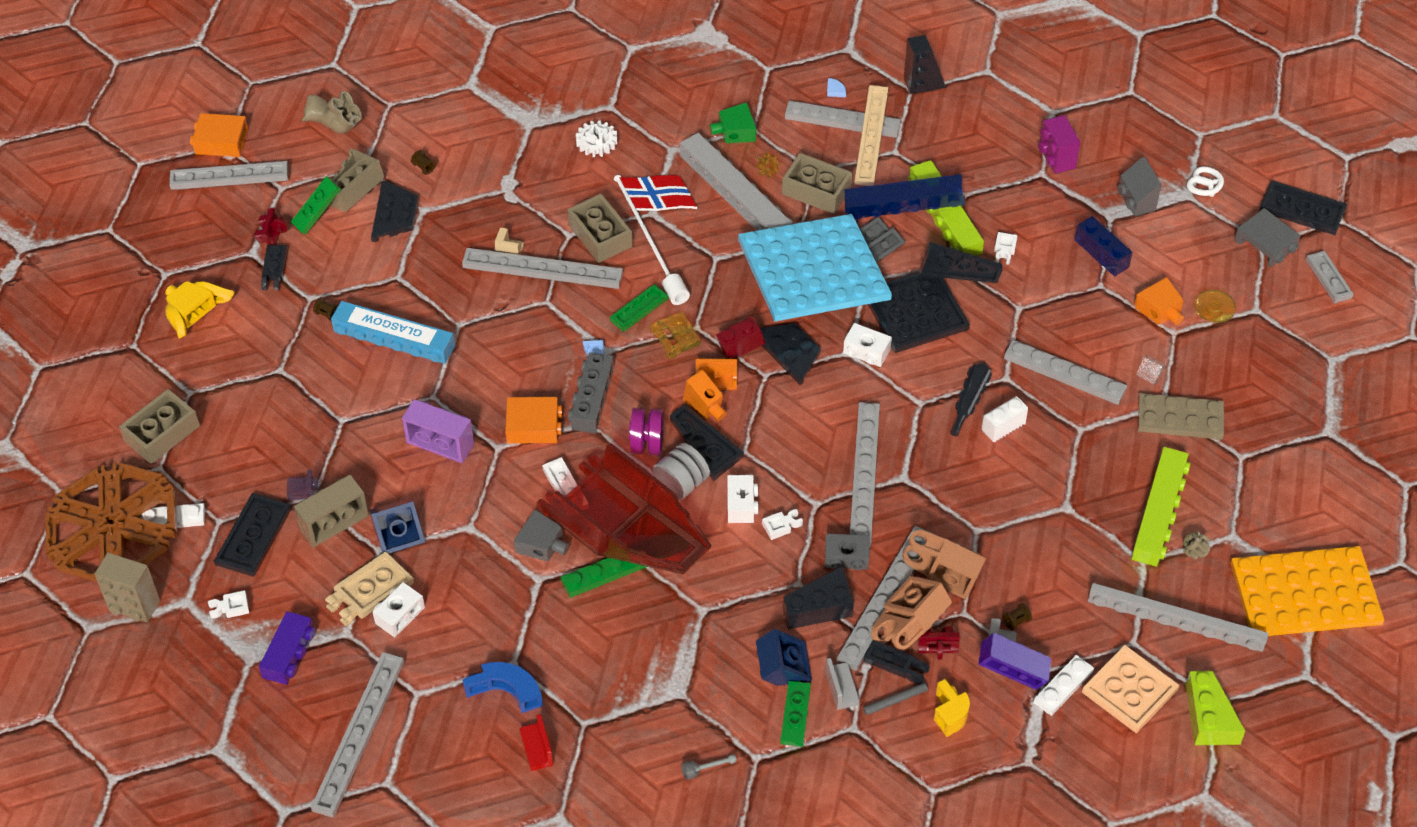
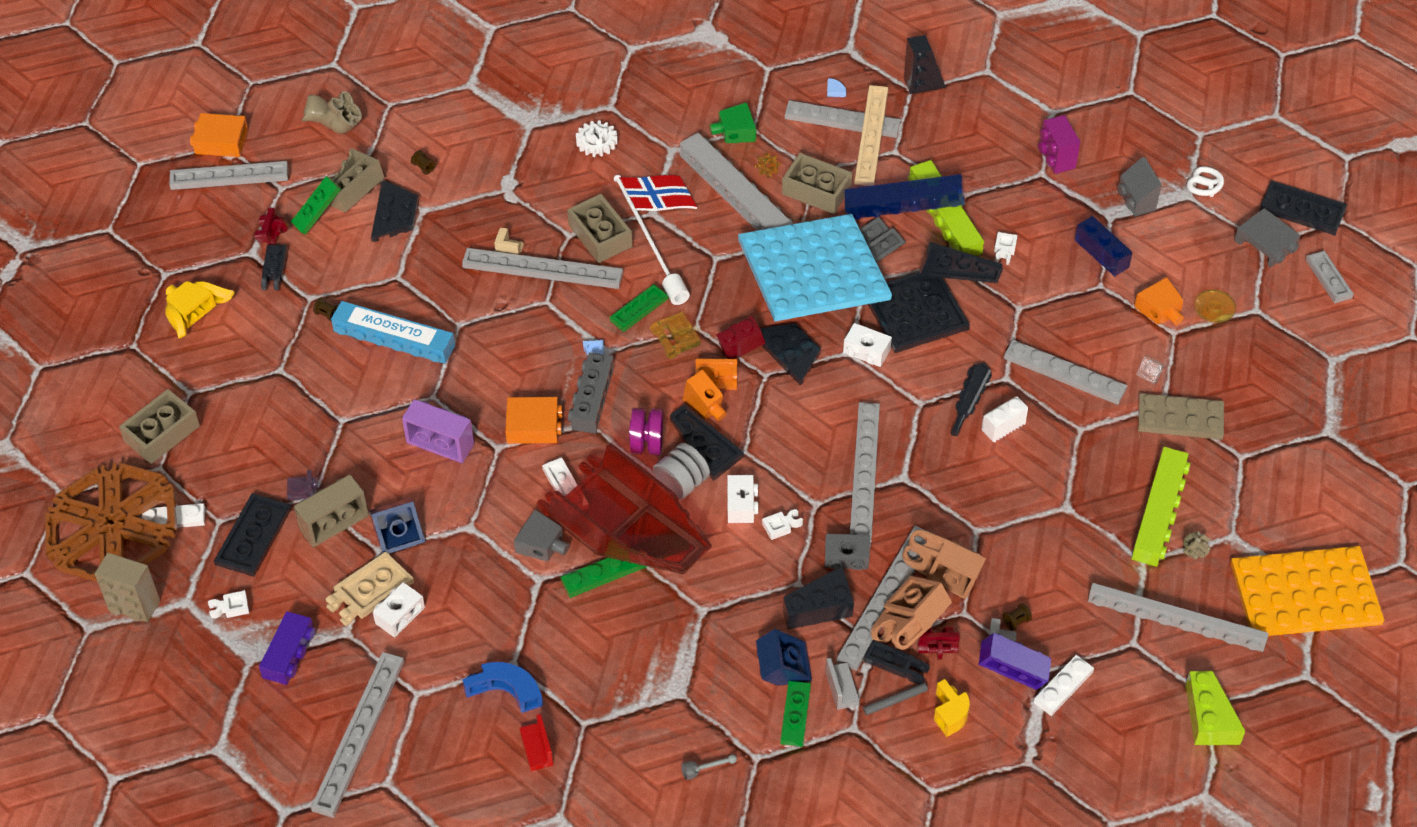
(1130, 689): light nougat plate -> none

